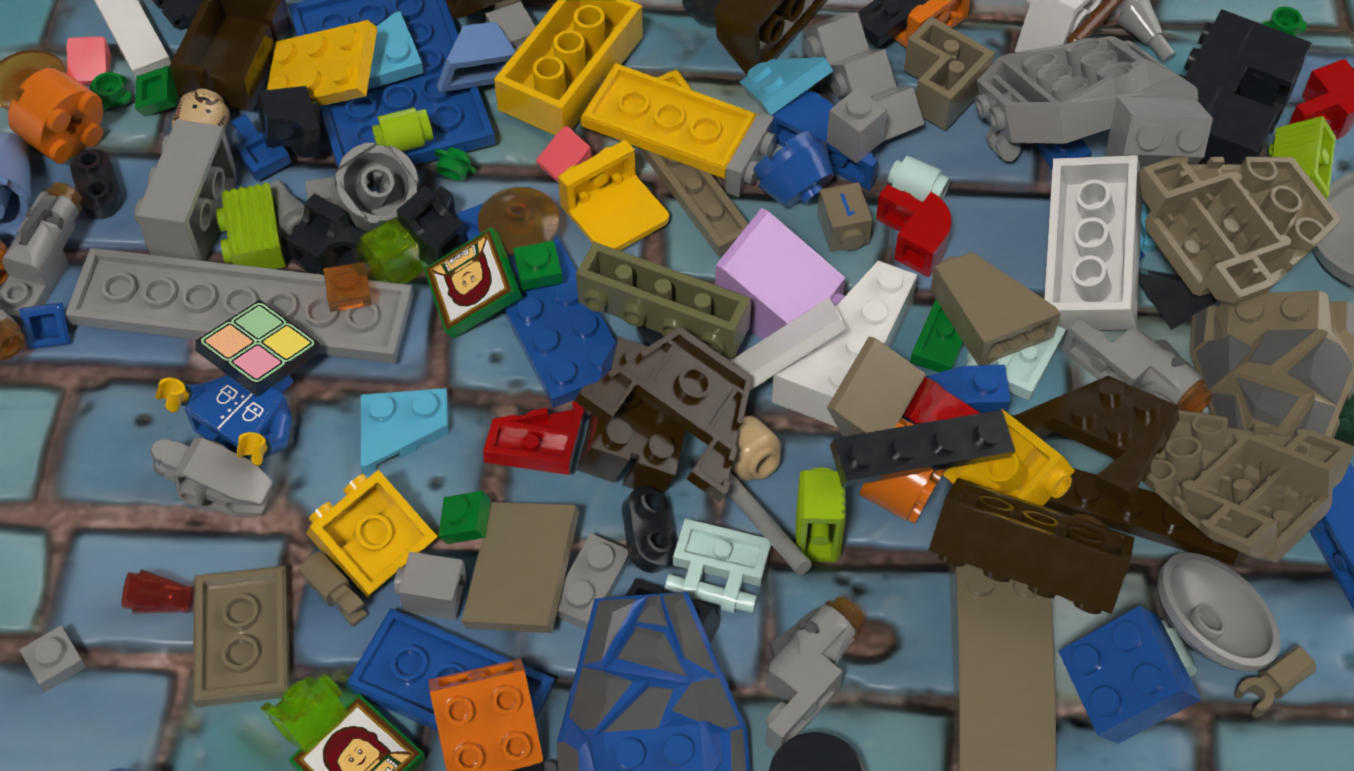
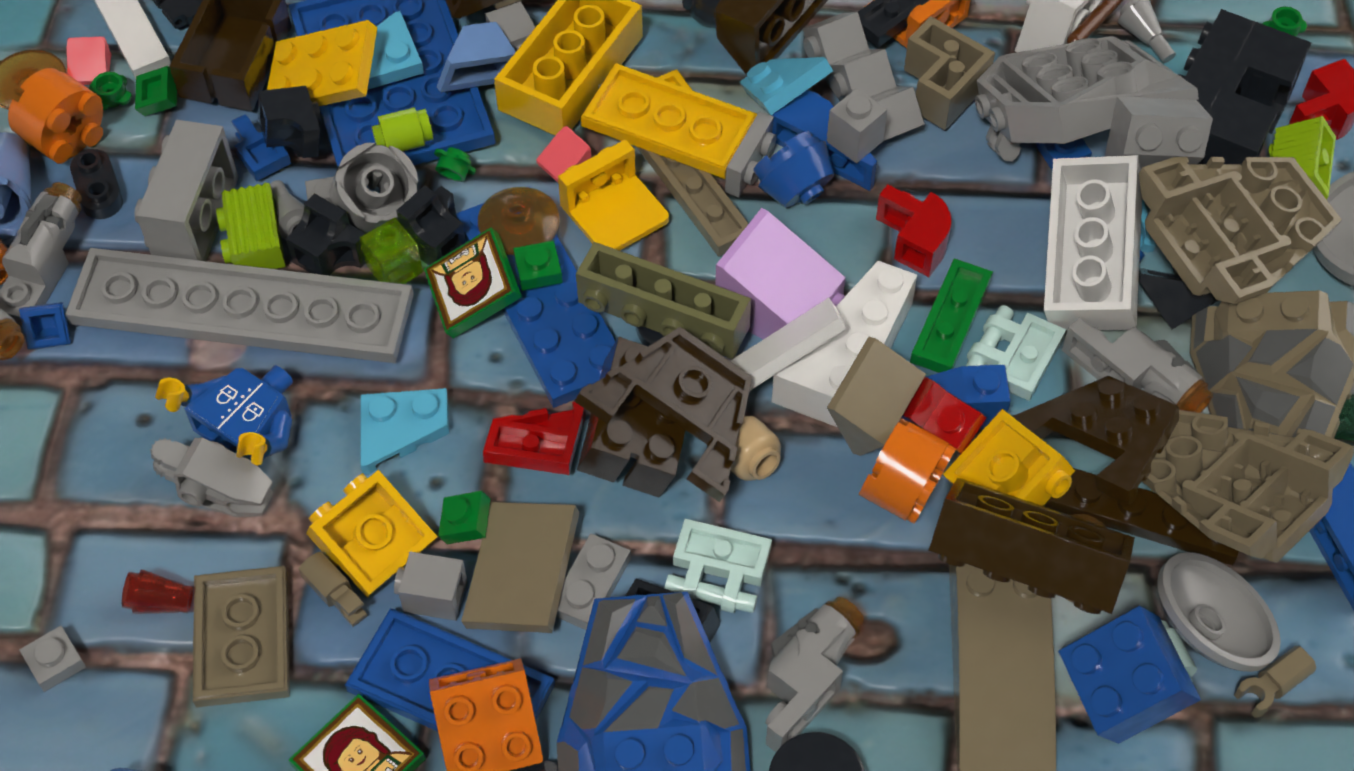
(202, 107): tan head -> none
(257, 347): tile -> none
(307, 711): clear neon green brick -> none
(347, 286): clear orange plate -> none
(648, 520): black plate -> none
(768, 526): light grey bar -> none
(820, 514): lime brick -> none
(844, 217): dark tan brick -> none
(918, 178): light aqua brick -> none
(921, 448): black plate -> none
(991, 308): dark tan slope -> none

